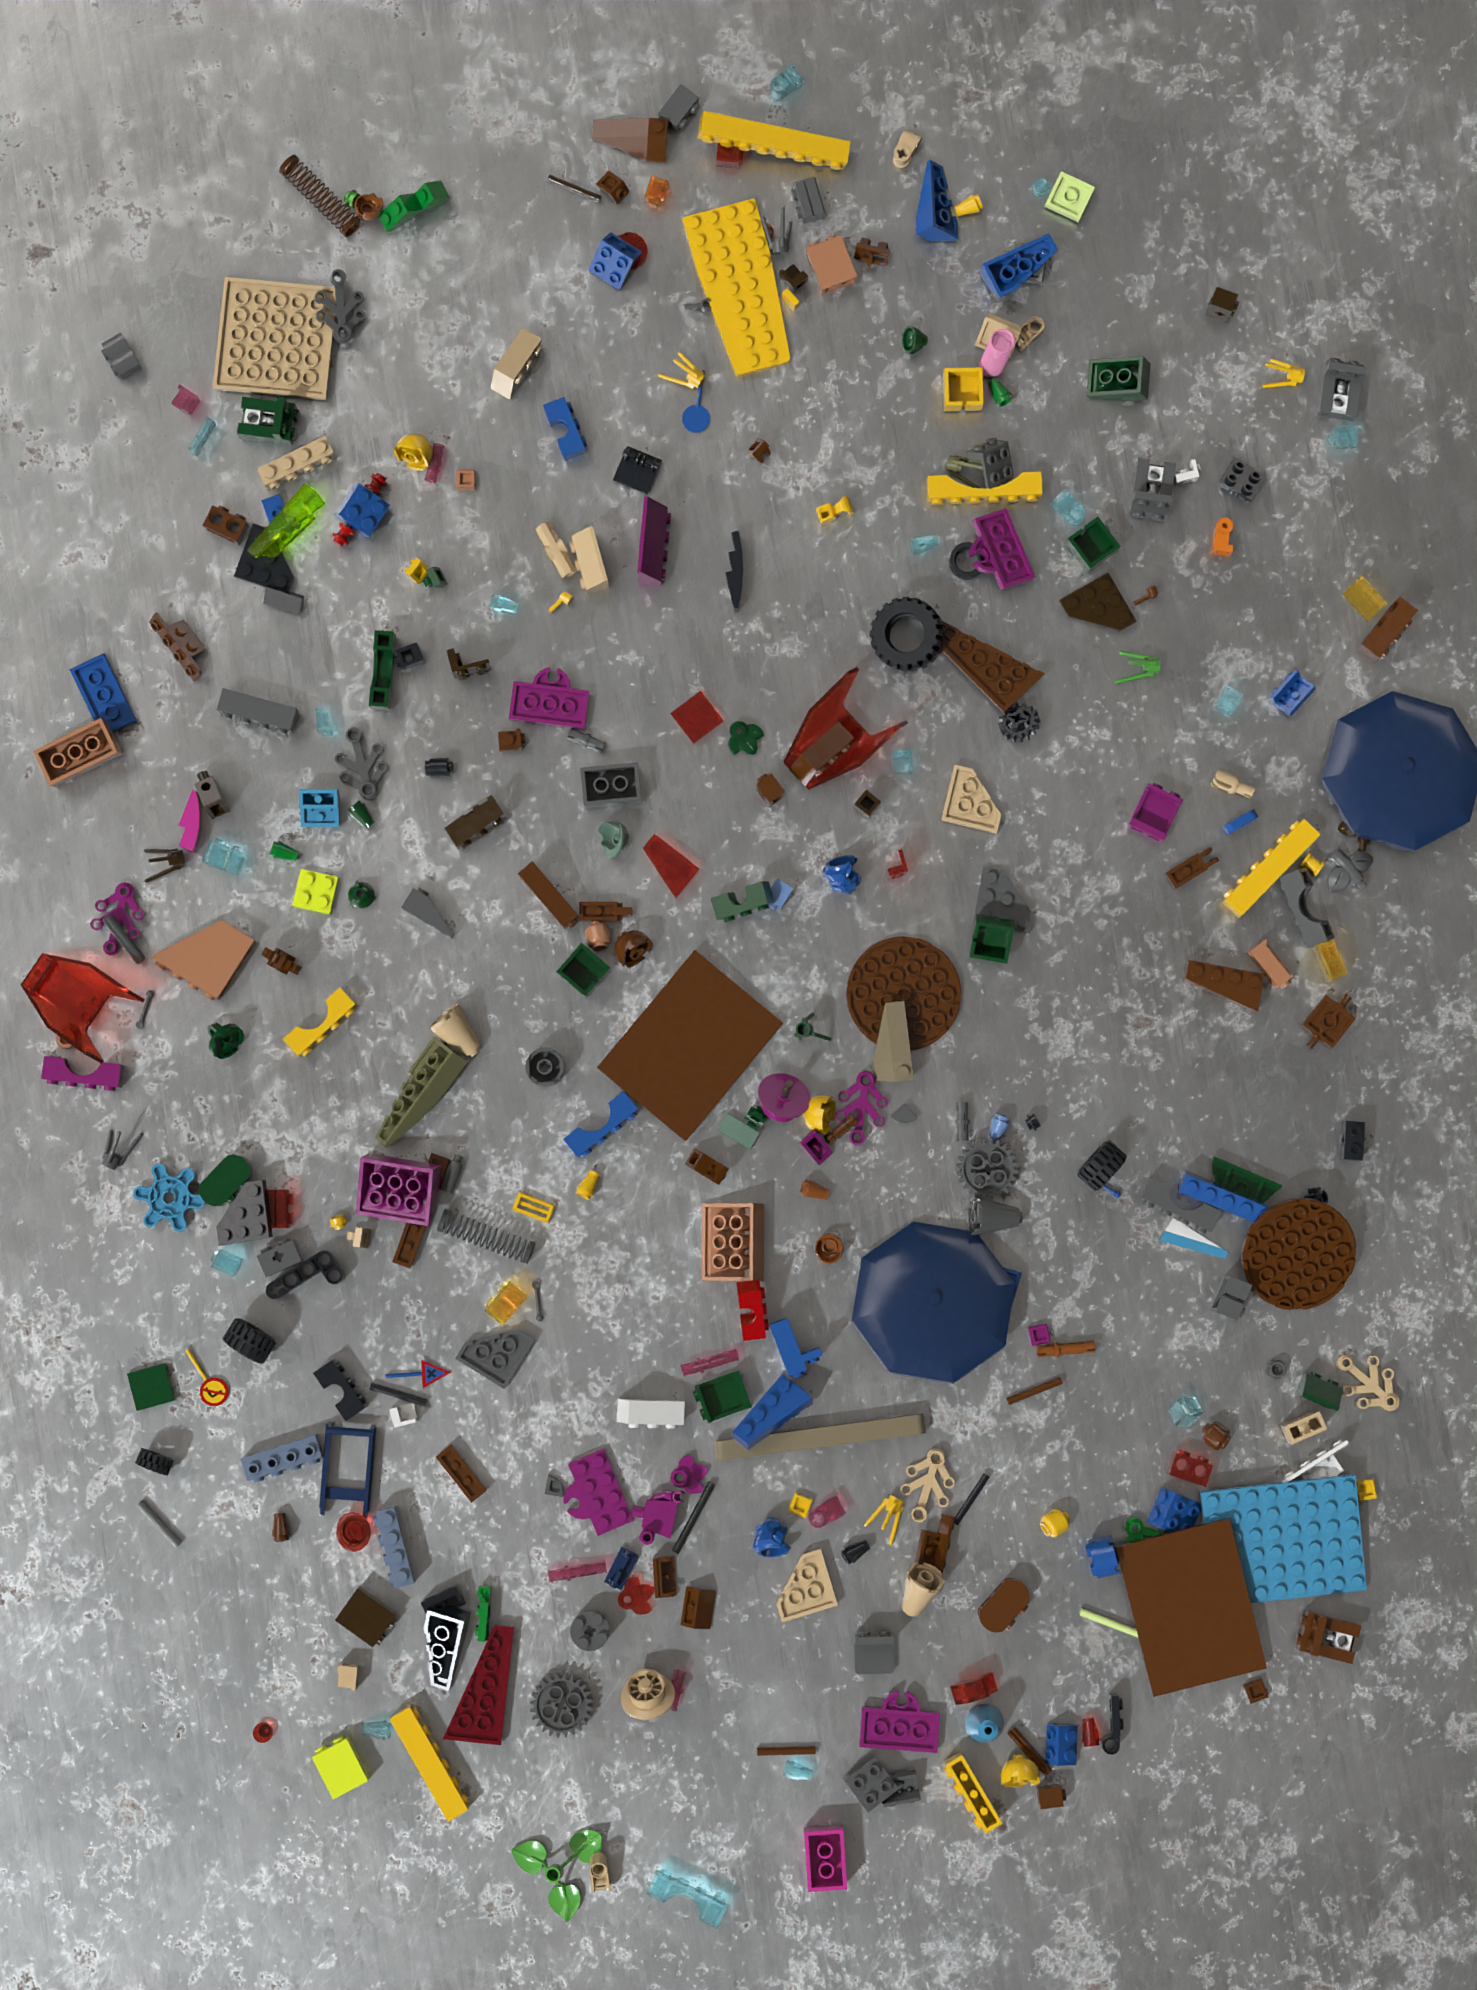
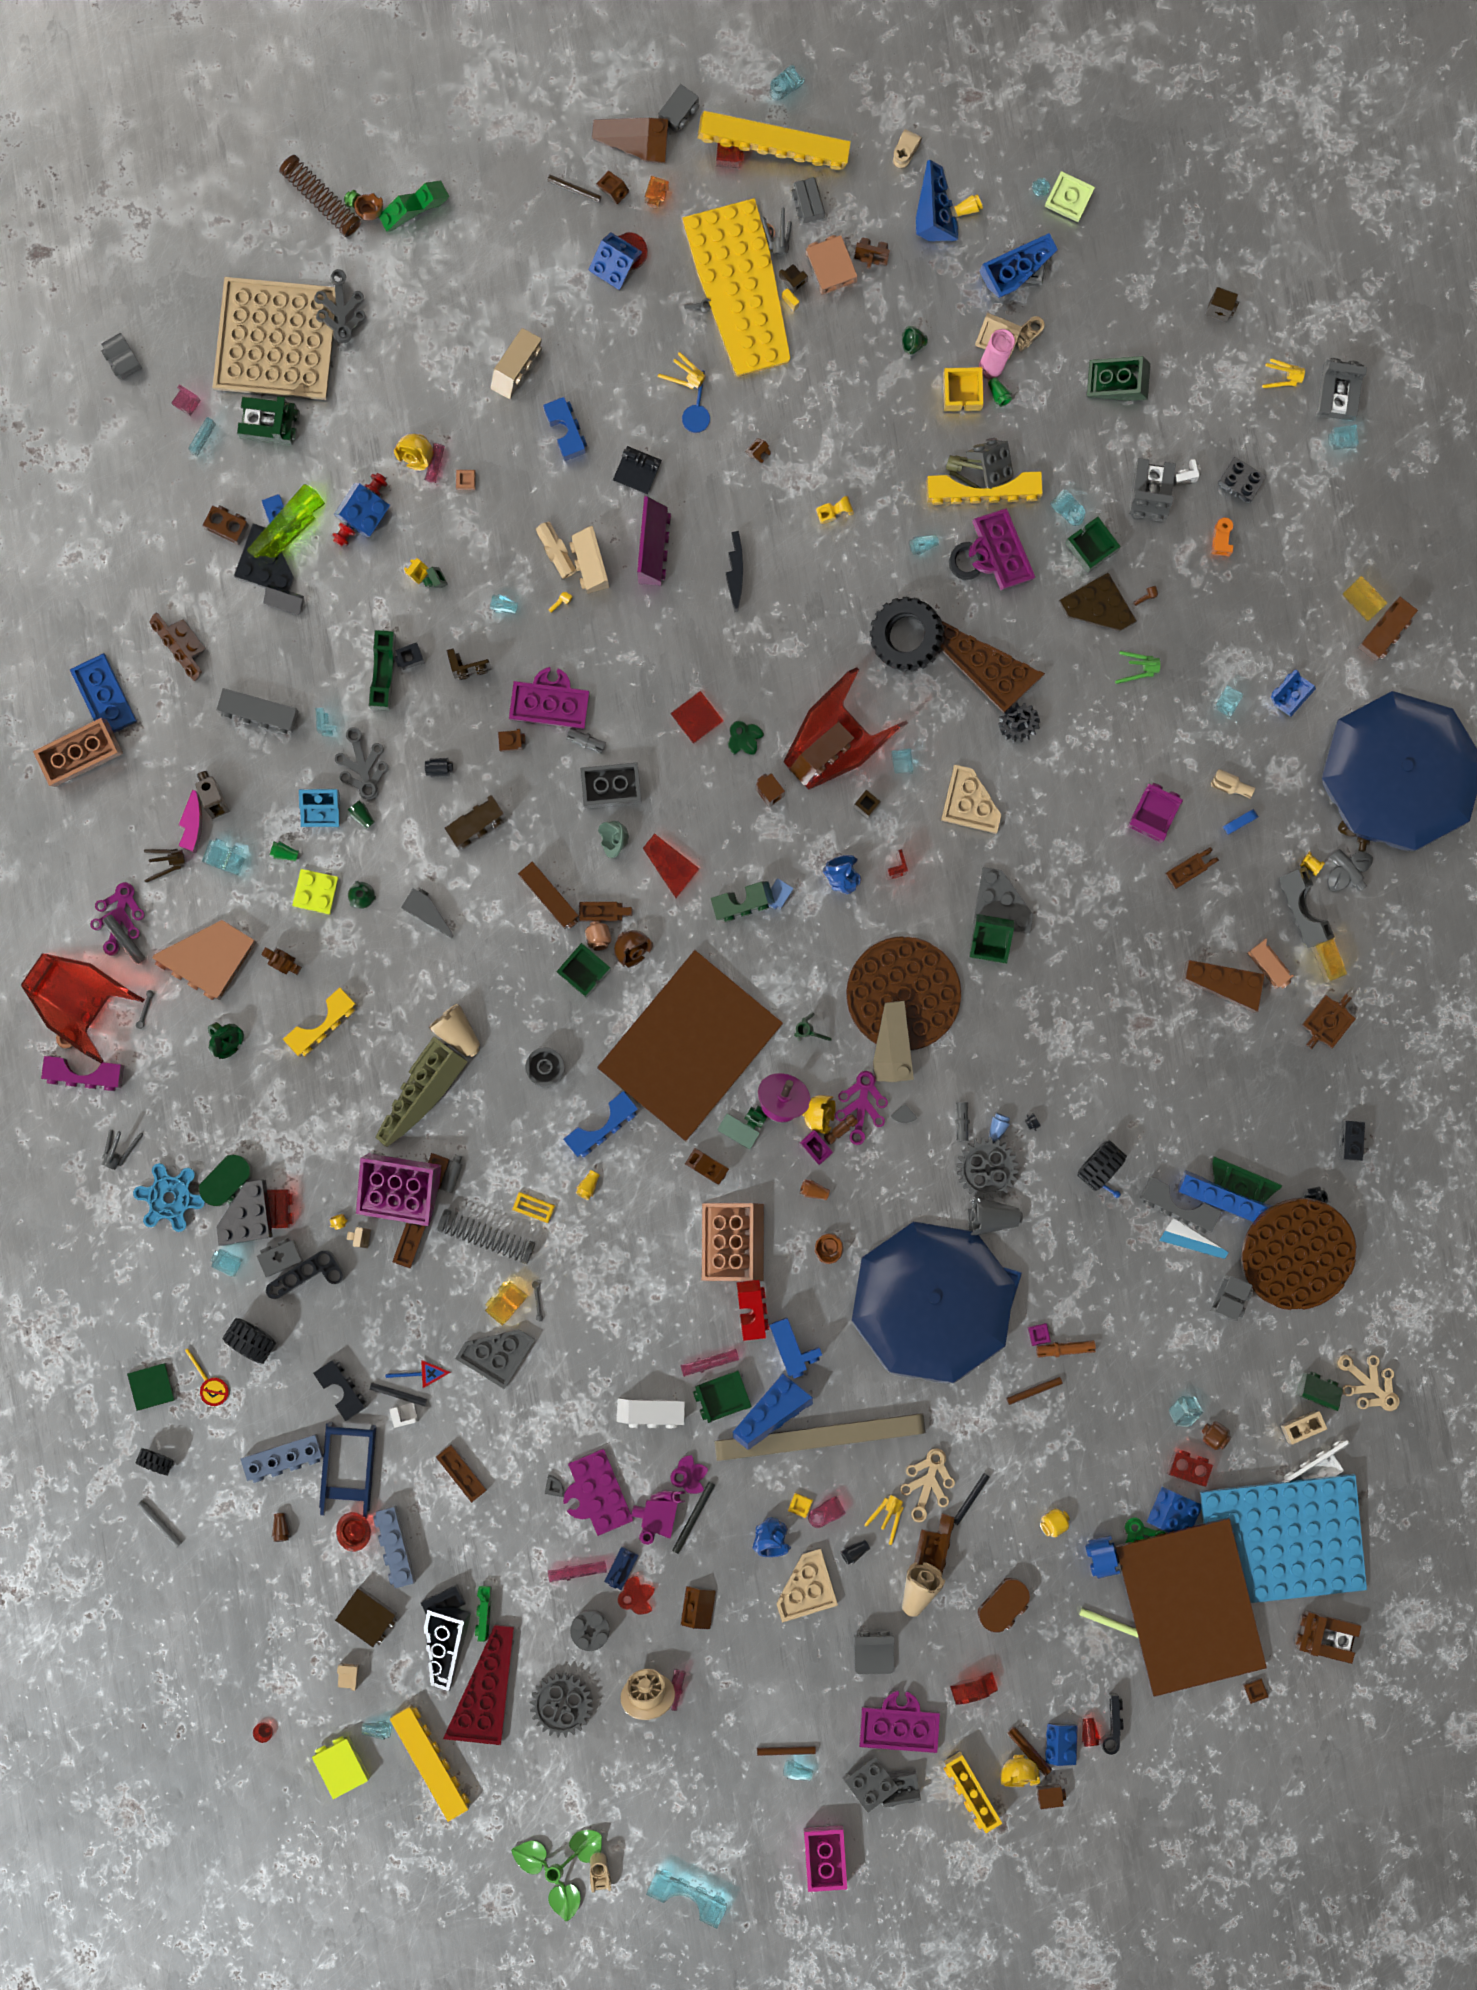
(296, 463): tan brick -> none
(664, 1576): reddish brown hinge -> none
(981, 1717): dark azure cone -> none
(1270, 868): yellow brick -> none
(1281, 1369): dark grey plate -> none
(1366, 1489): yellow tile -> none

